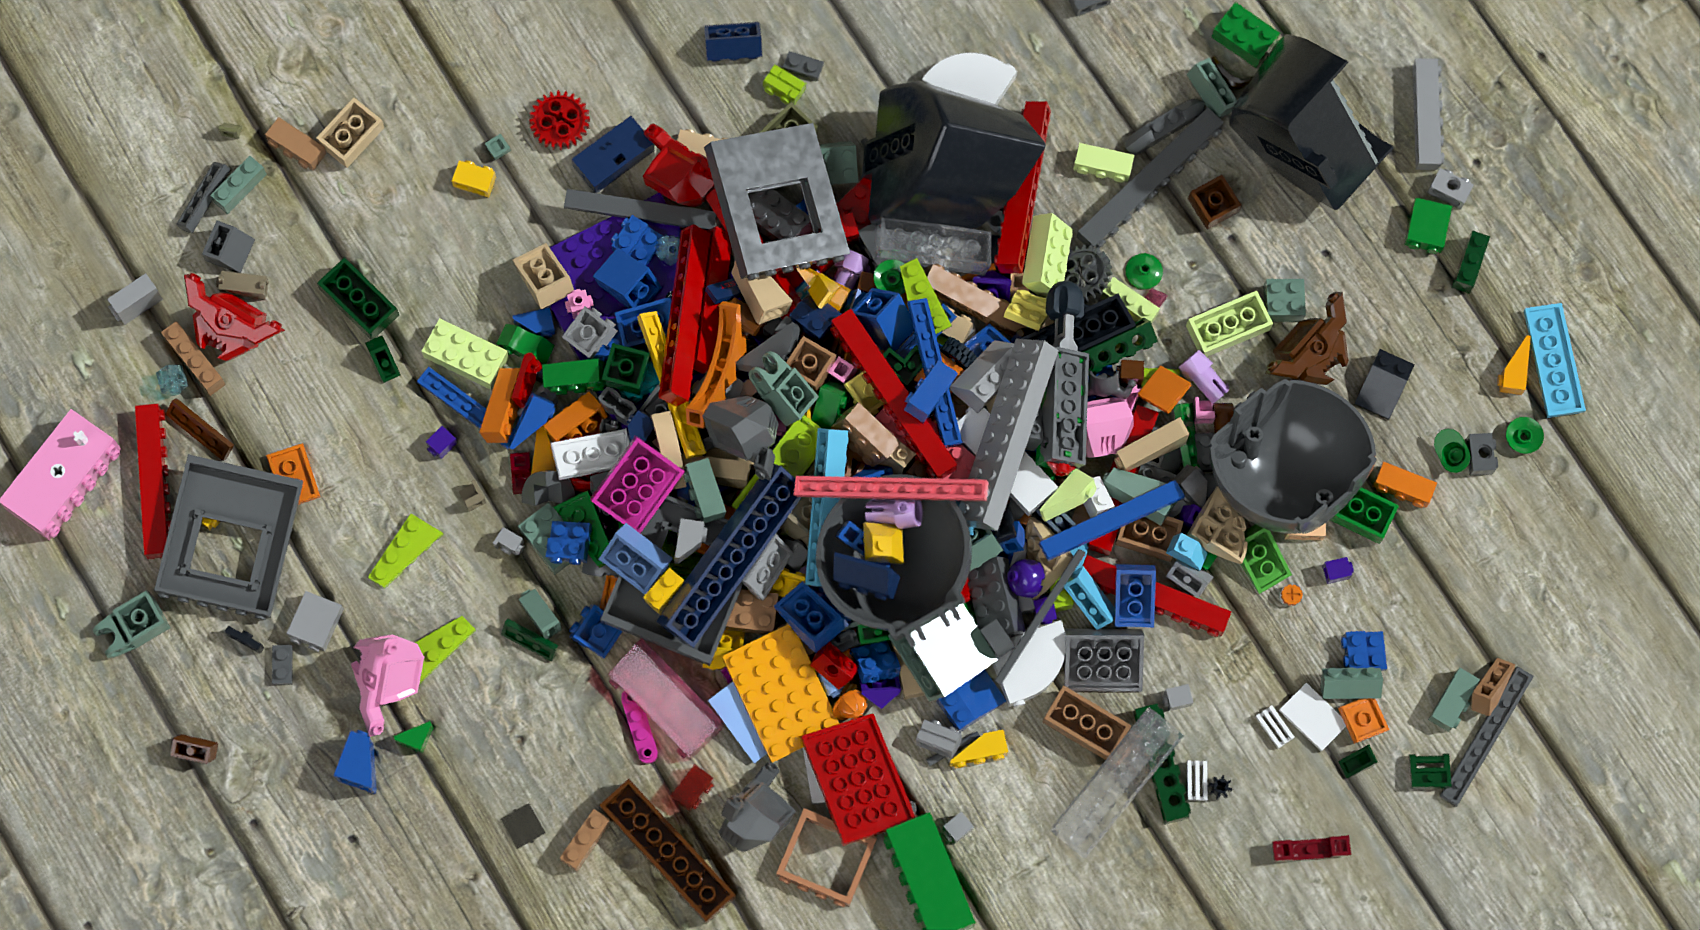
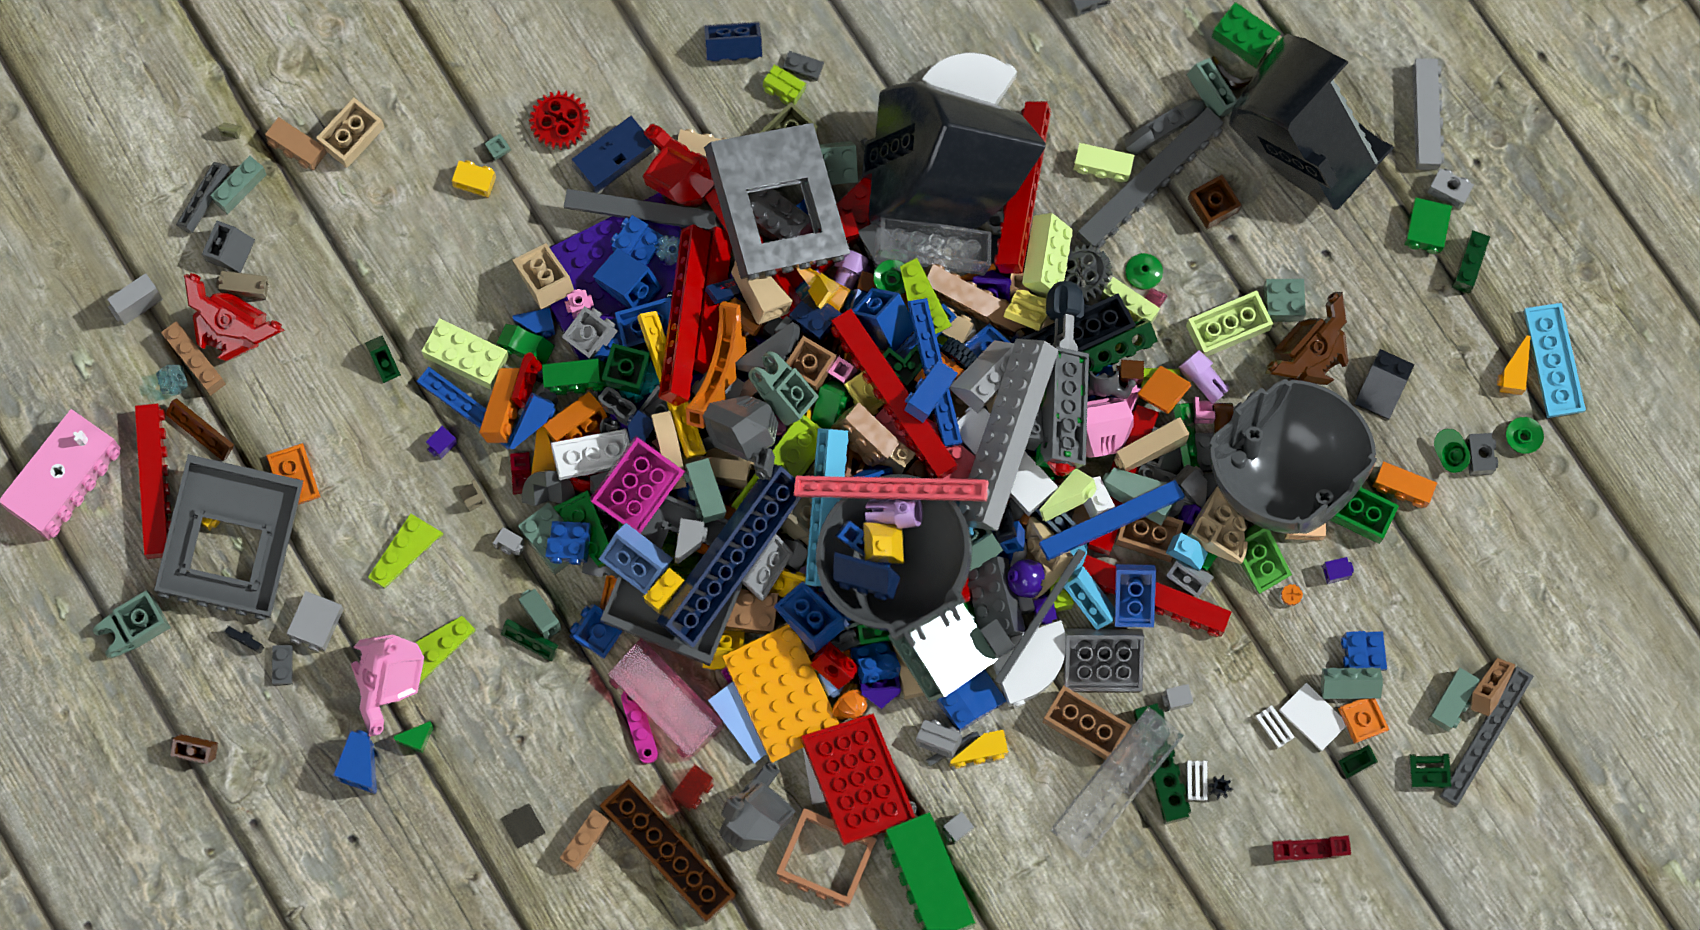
(358, 299): dark green brick -> none

